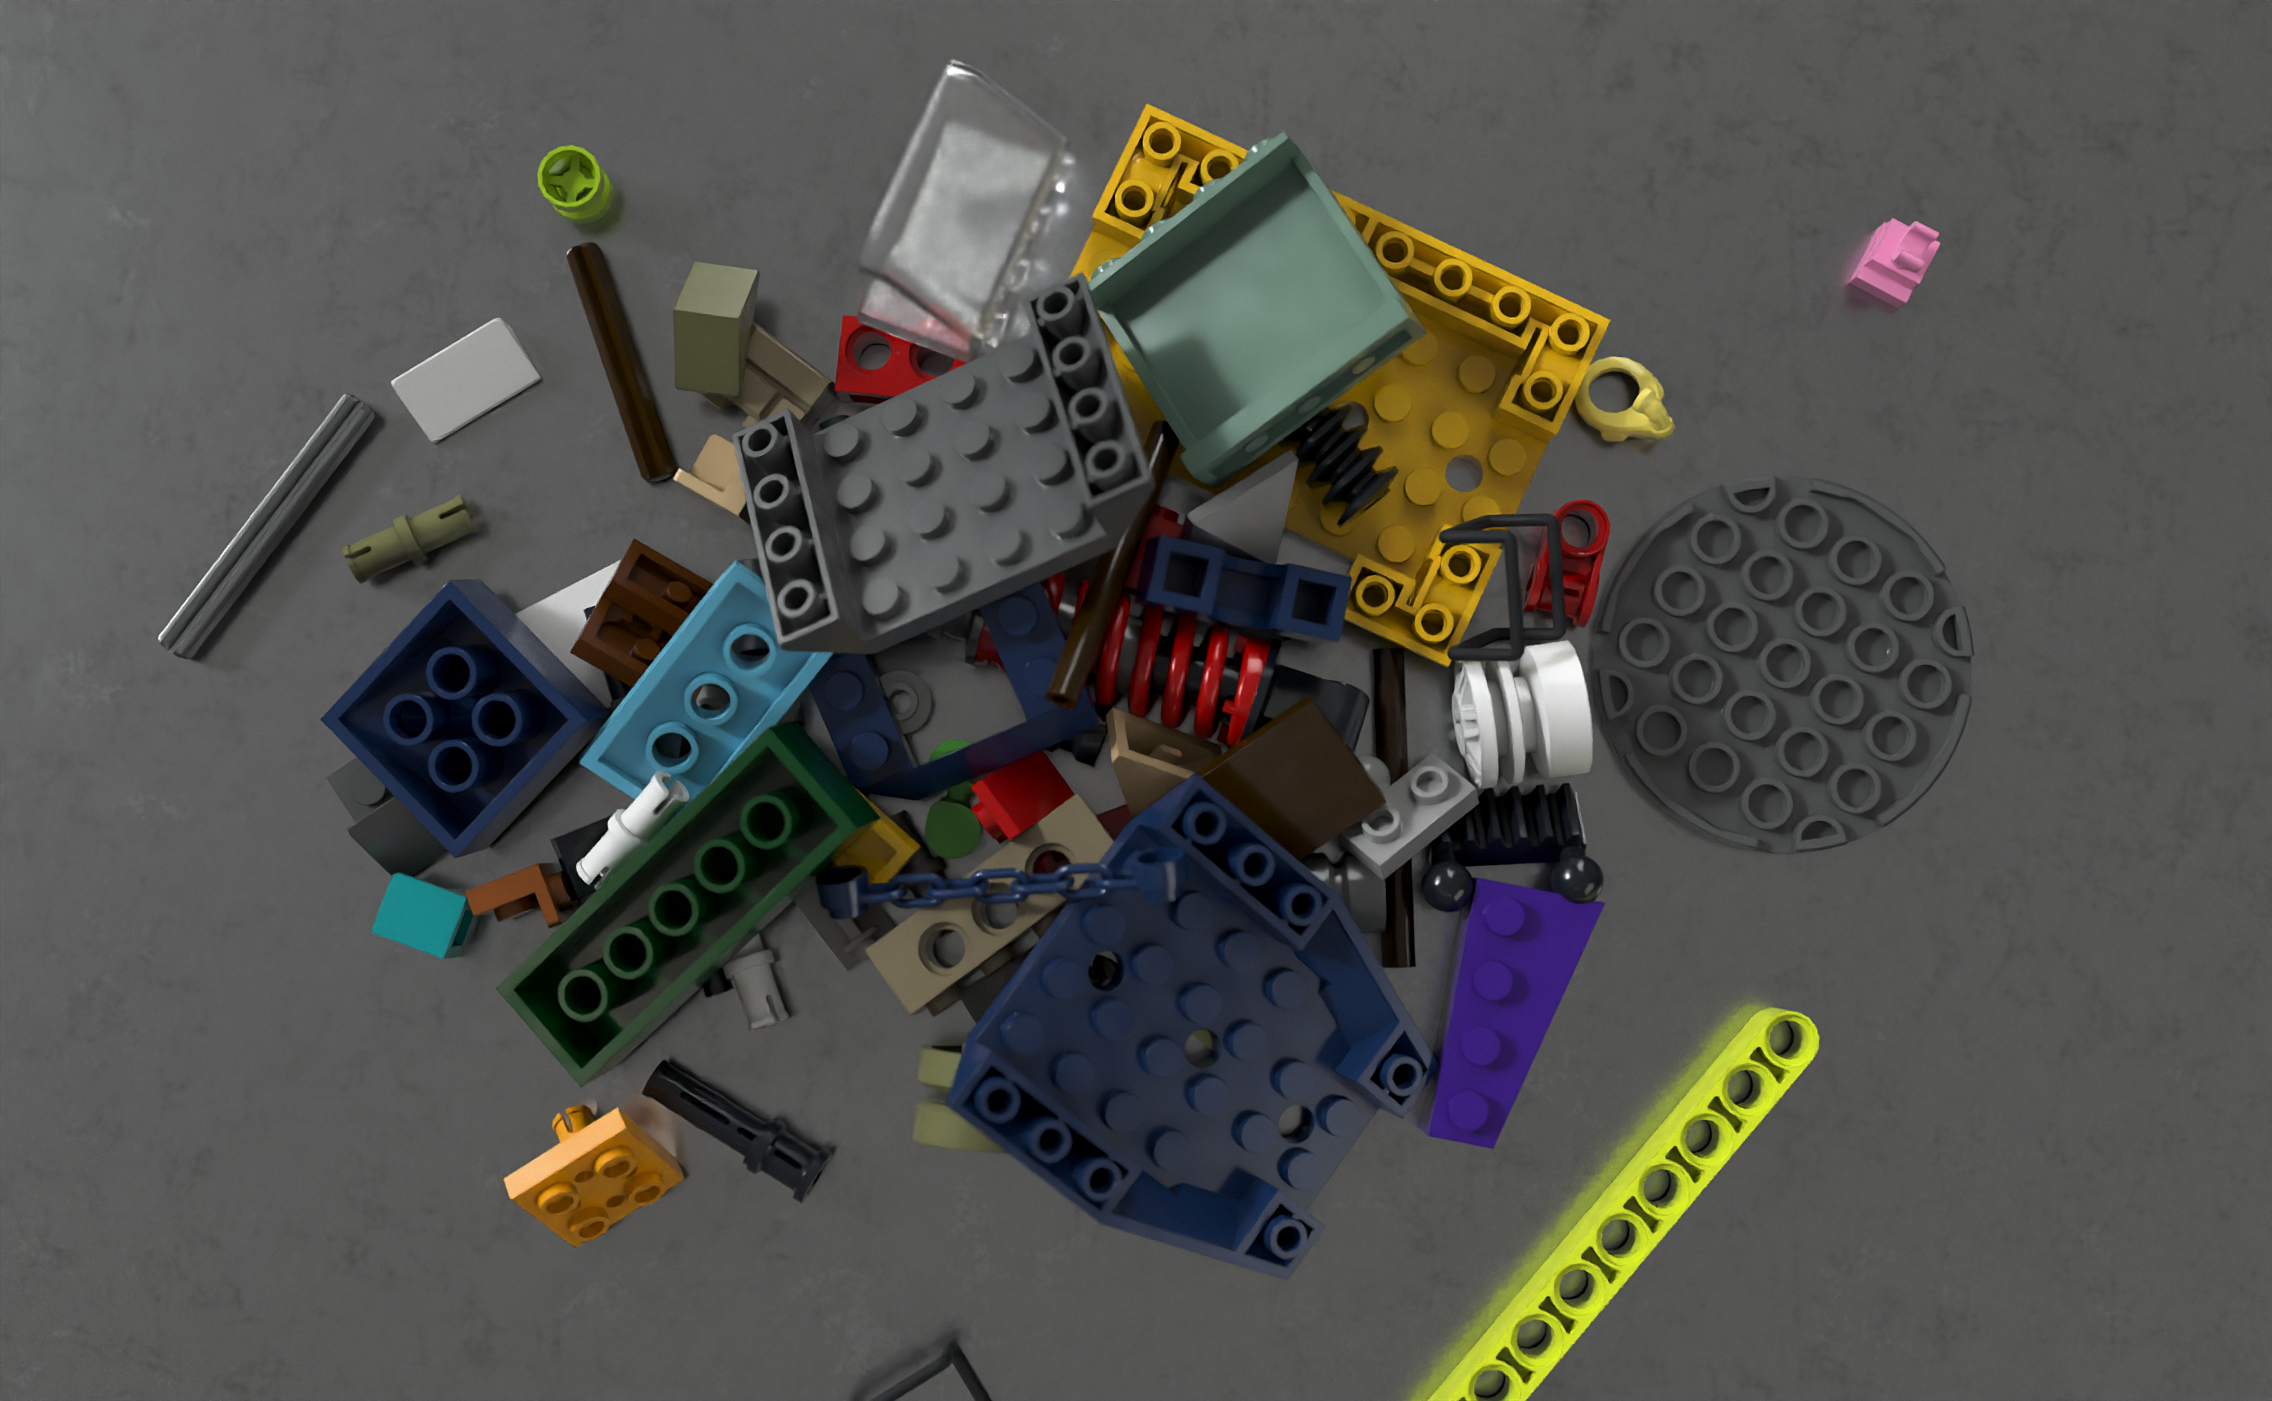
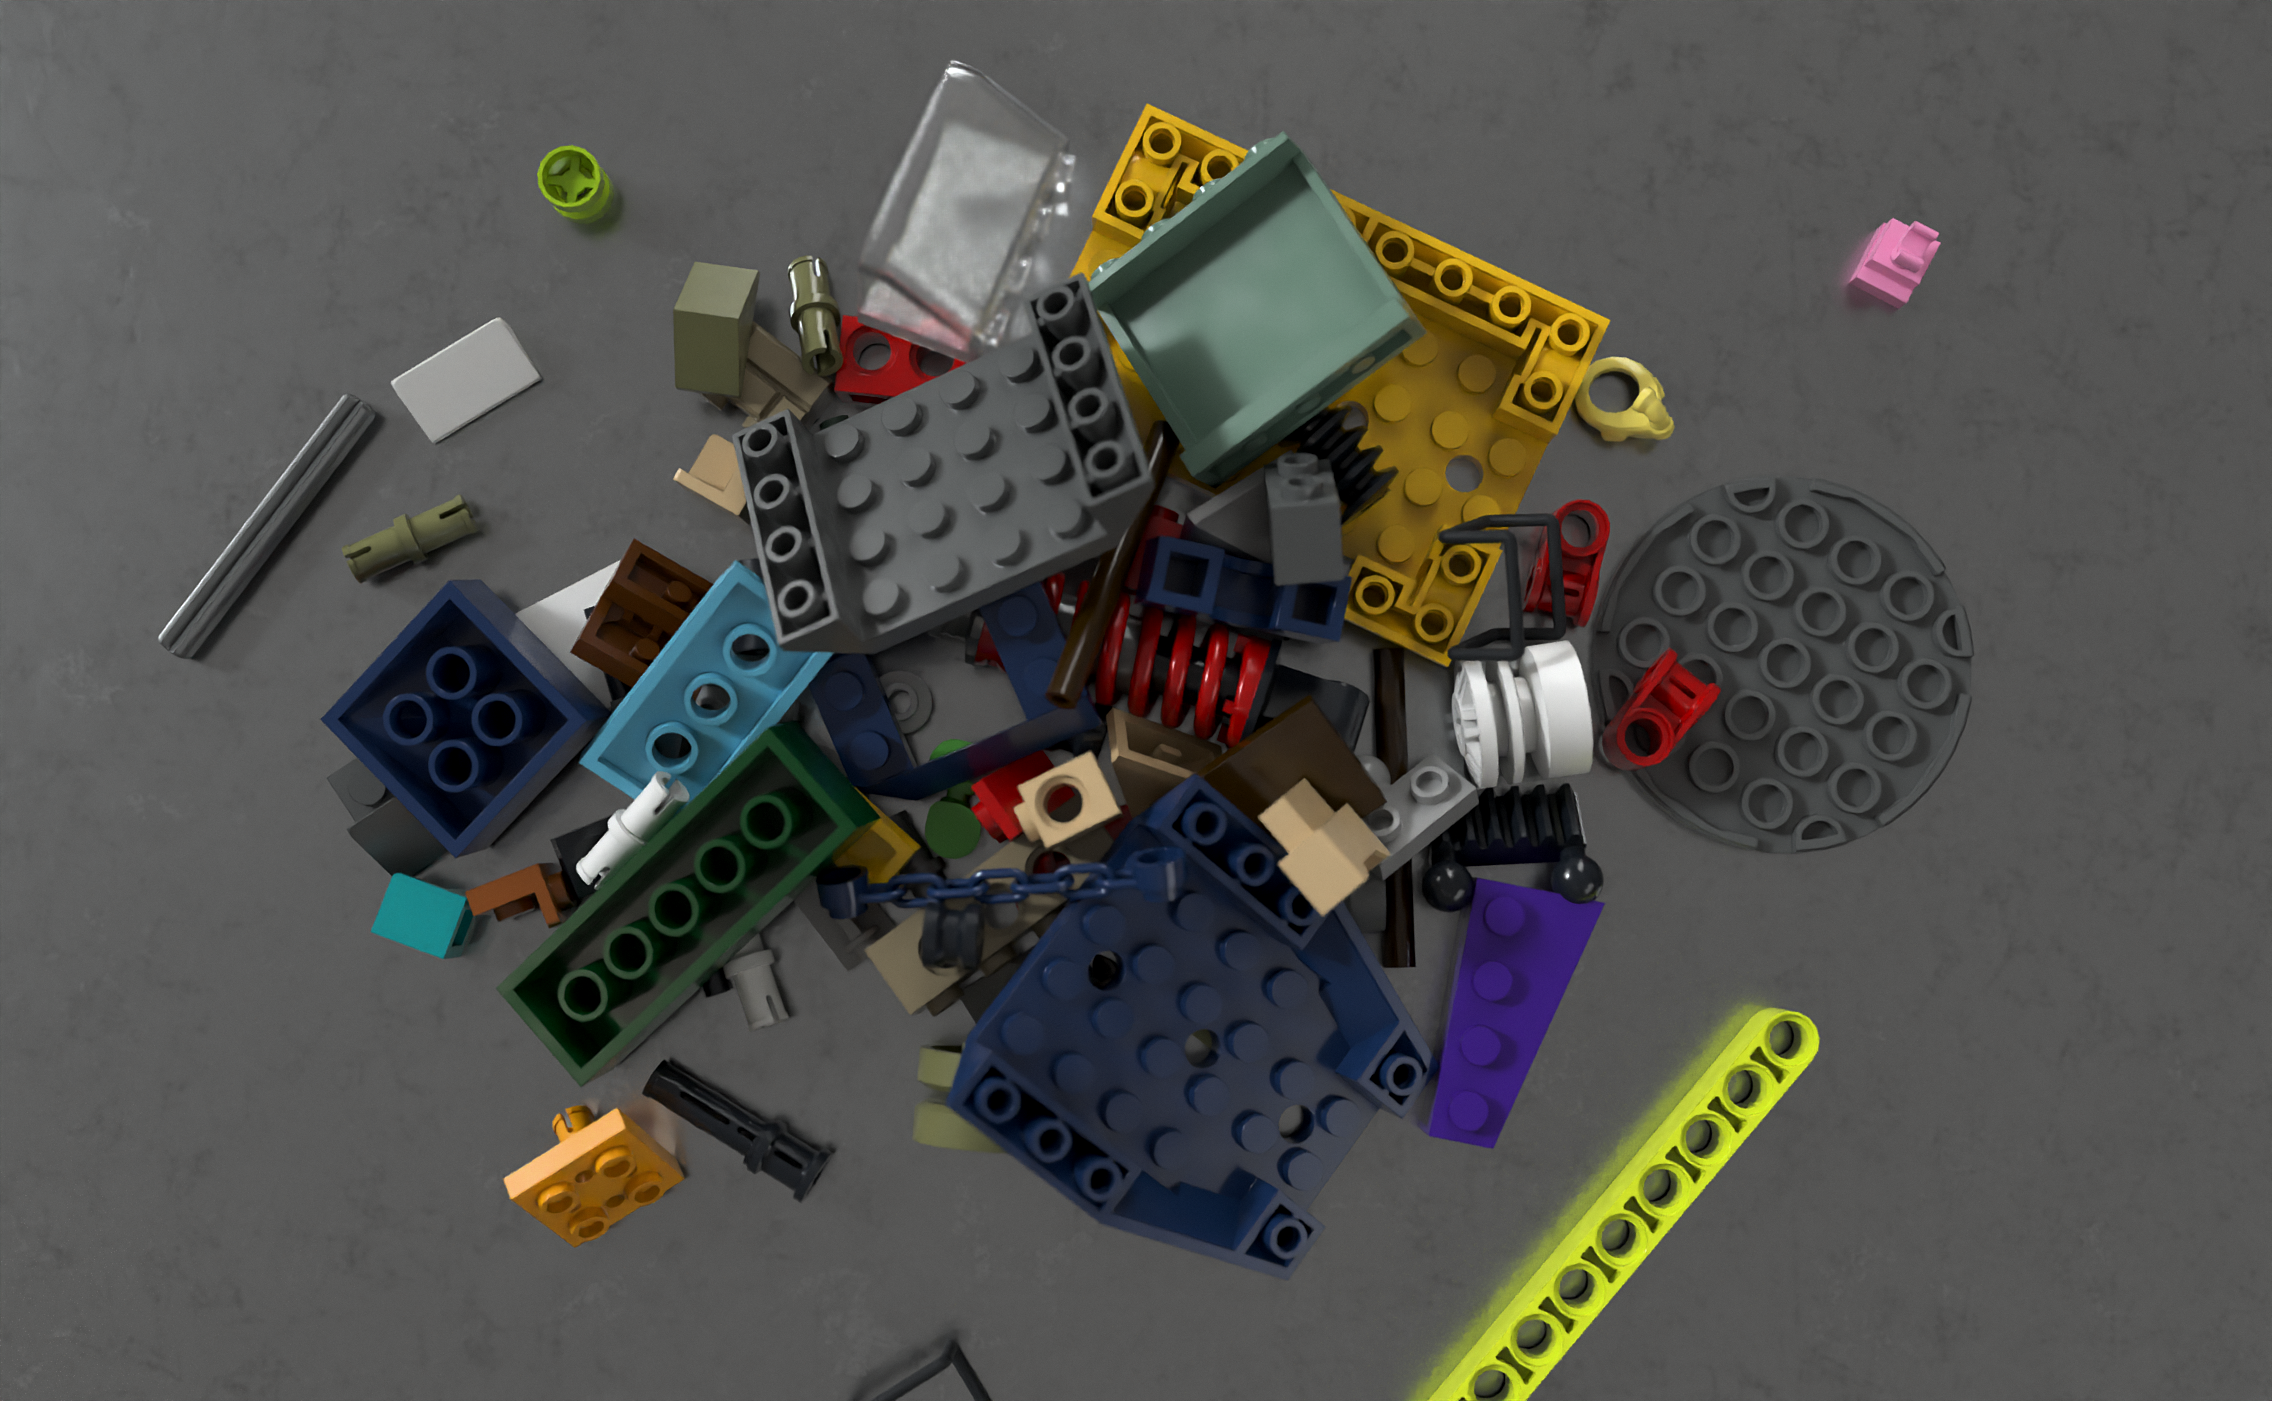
(621, 362): dark brown axle -> none
(815, 316): none -> olive pin
(953, 935): none -> black wheel
(1098, 802): none -> tan brick
(1303, 520): none -> dark grey brick
(1325, 848): none -> tan piece
(1663, 703): none -> red piece

